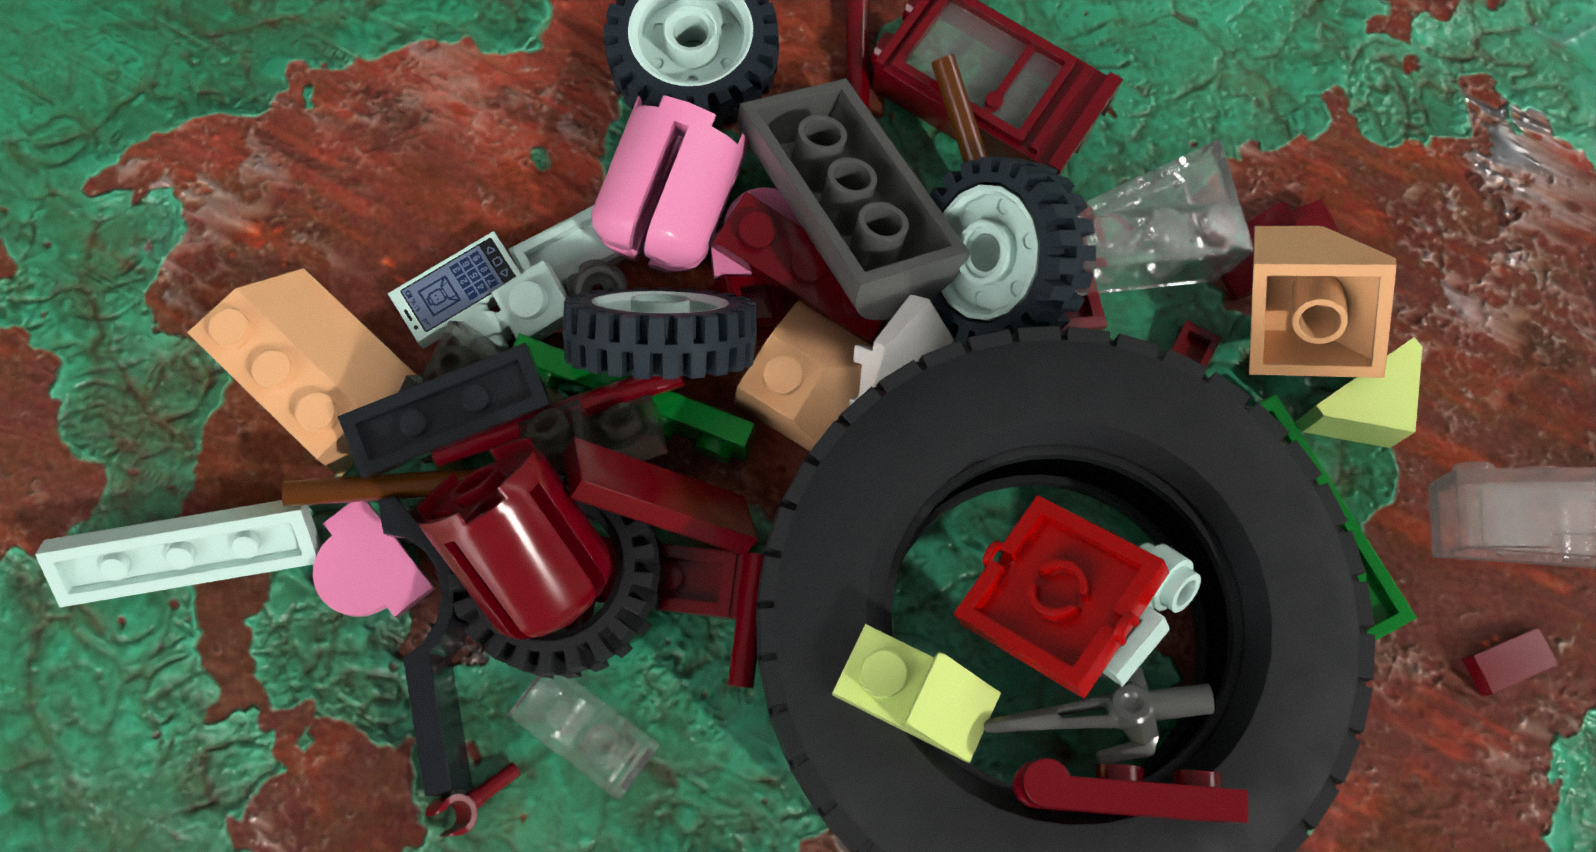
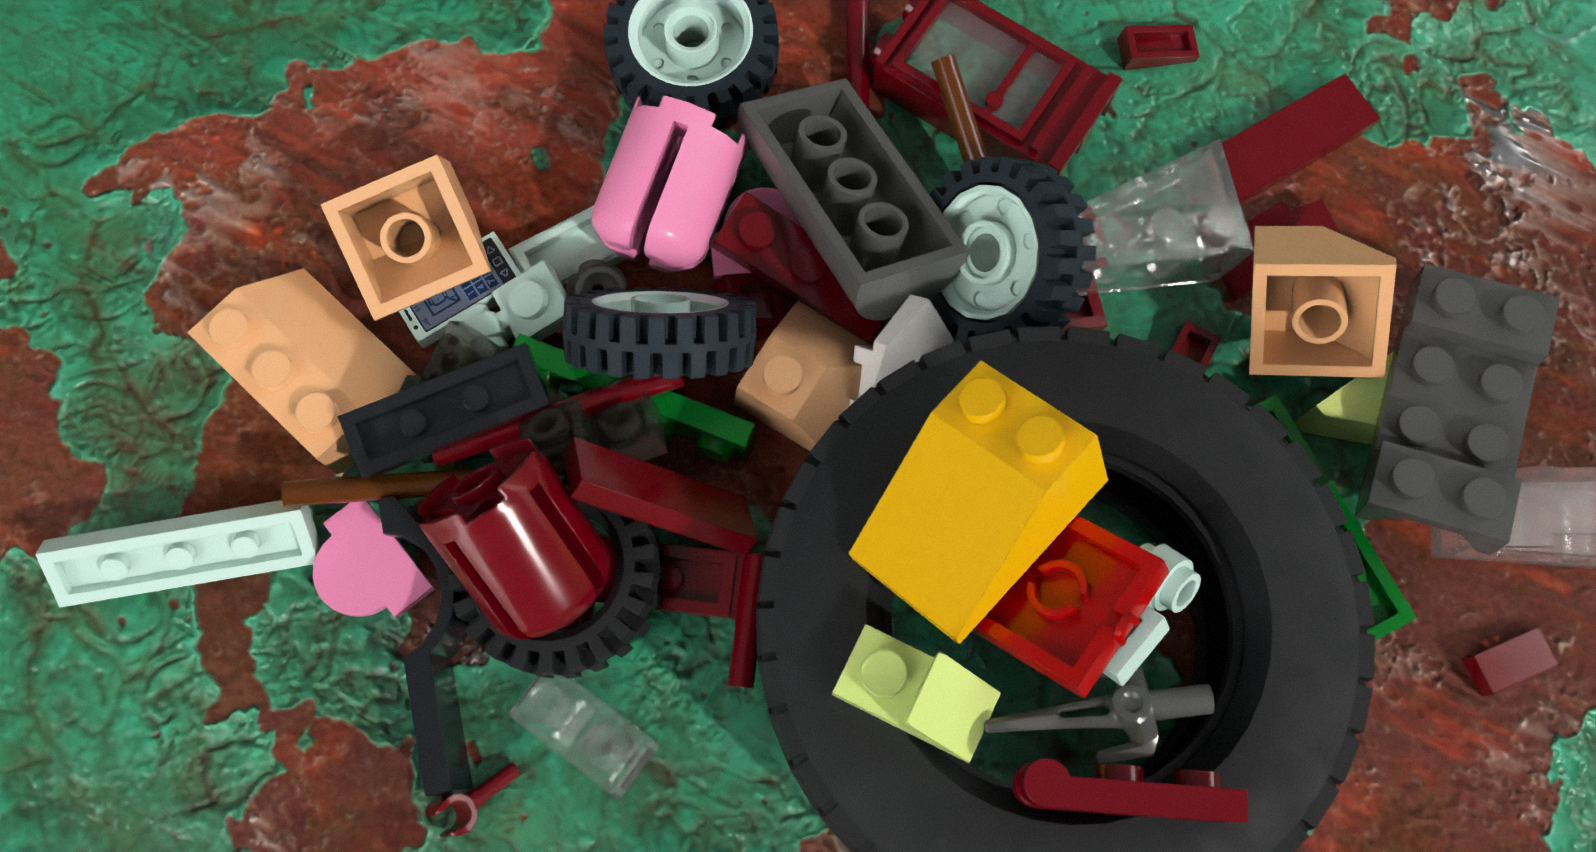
(408, 236): none -> light nougat slope
(978, 500): none -> yellow slope
(1157, 46): none -> dark red piece
(1297, 136): none -> dark red tile
(1457, 406): none -> dark grey piece

